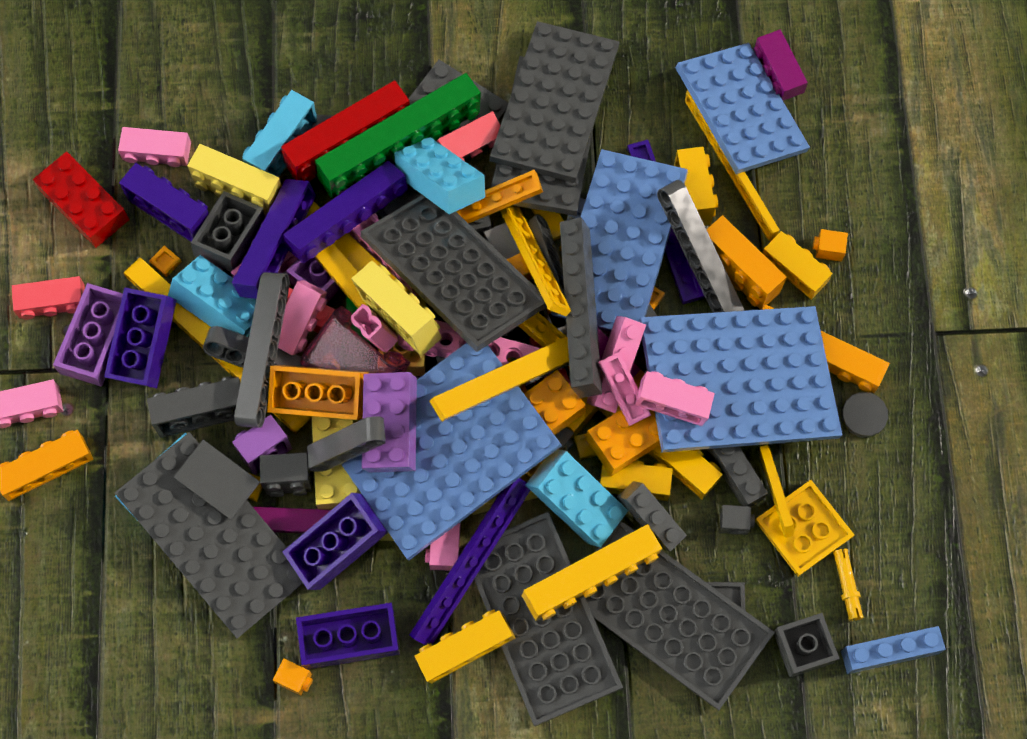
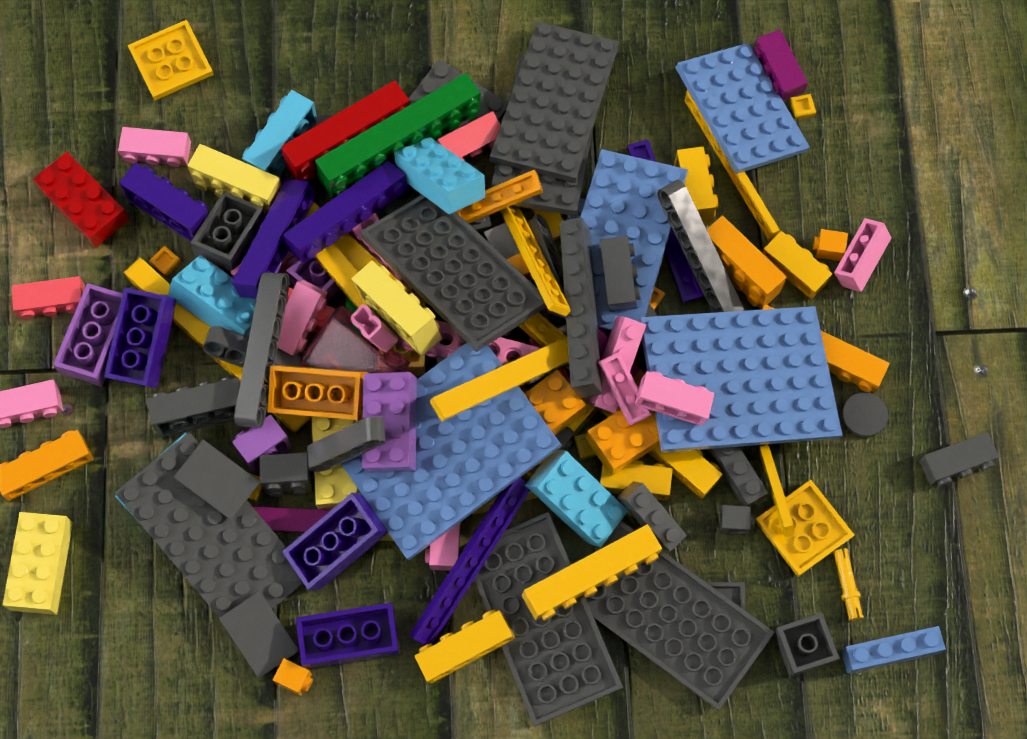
(38, 563): none -> light yellow brick
(170, 60): none -> yellow plate
(258, 634): none -> dark grey tile
(619, 273): none -> dark grey brick
(802, 106): none -> yellow tile
(862, 255): none -> bright pink brick
(959, 460): none -> dark grey brick

